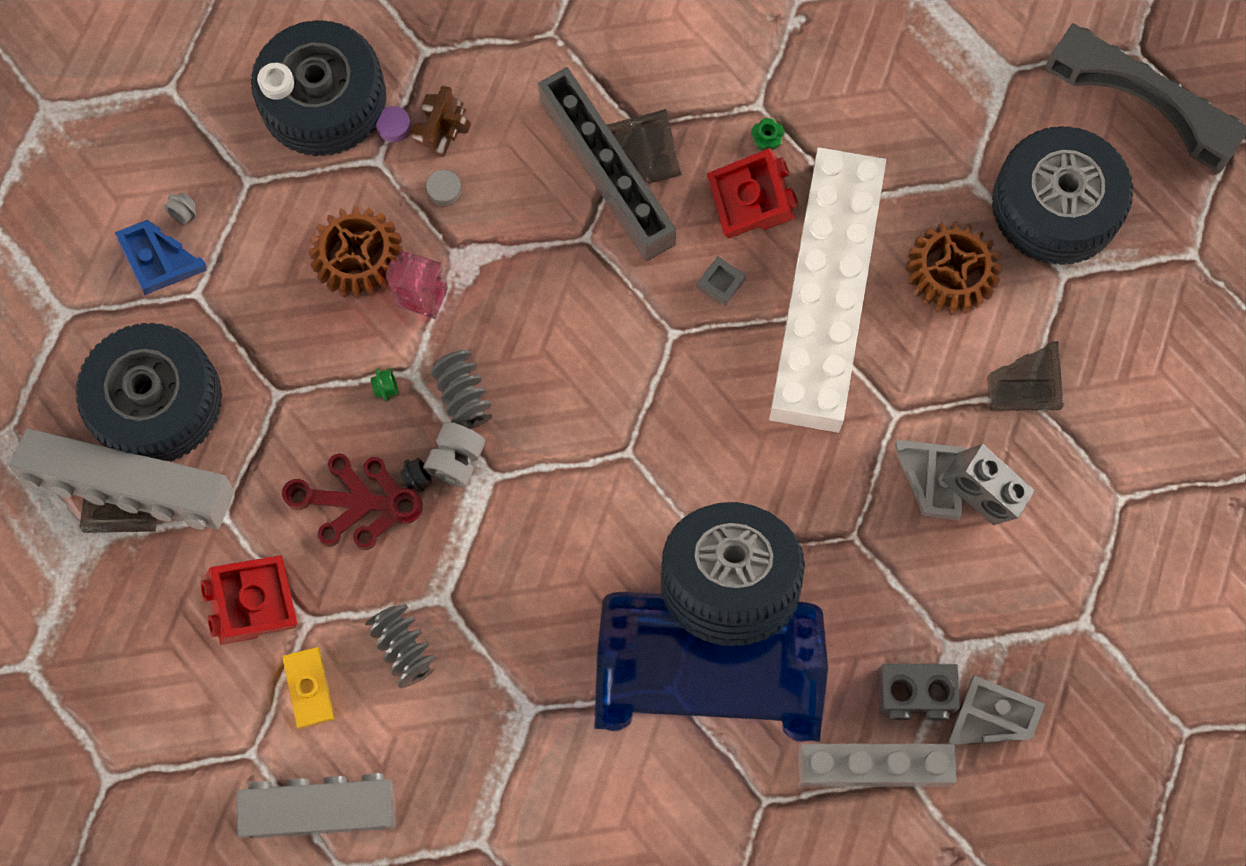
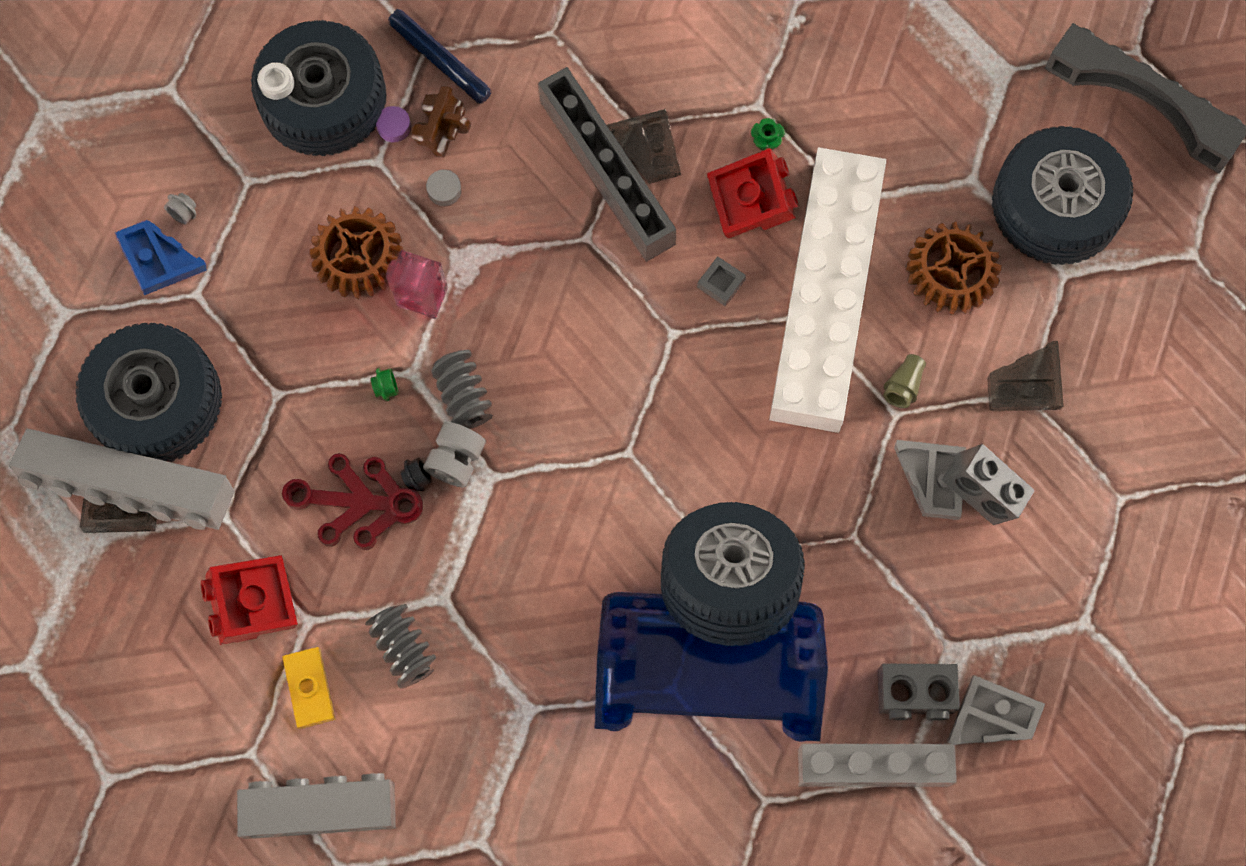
(439, 56): none -> dark blue axle
(904, 384): none -> olive cone

